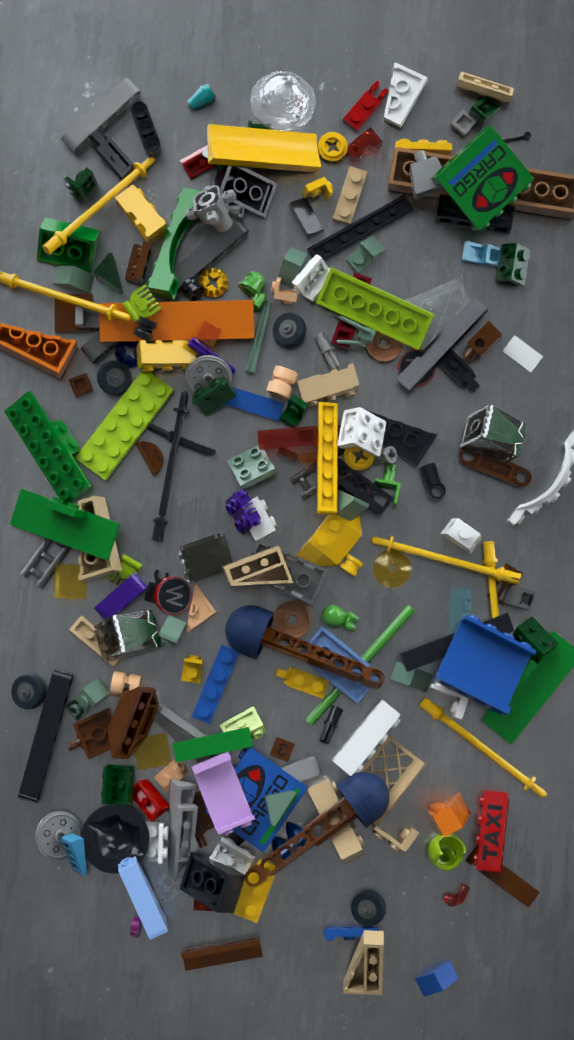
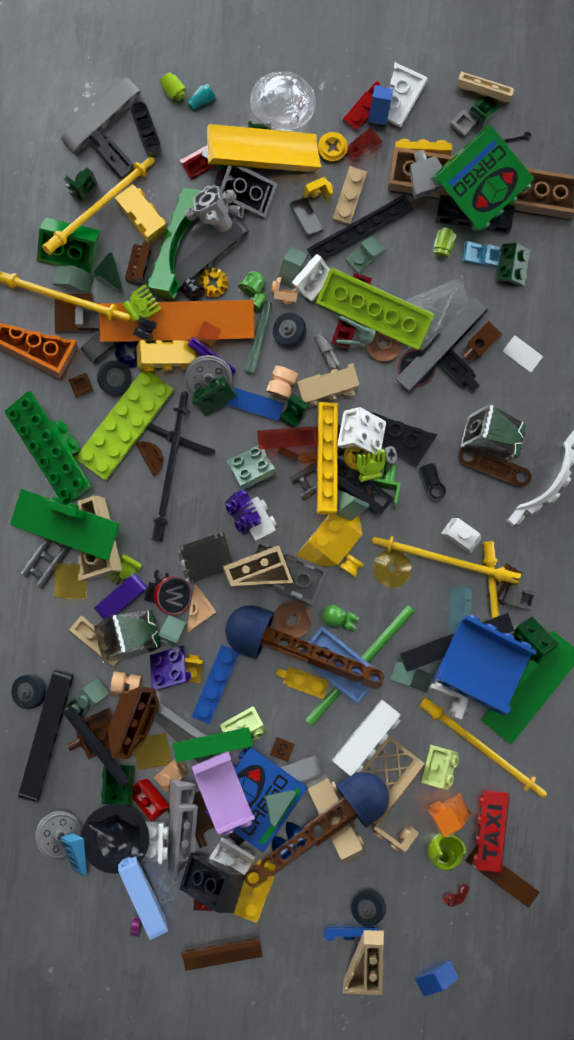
(96, 746): none -> black axle
(168, 668): none -> dark purple hinge
(173, 87): none -> lime brick
(330, 724): black axle -> none
(369, 468): none -> lime piece
(380, 105): none -> blue slope
(440, 767): none -> yellowish green bracket
(444, 242): none -> lime brick

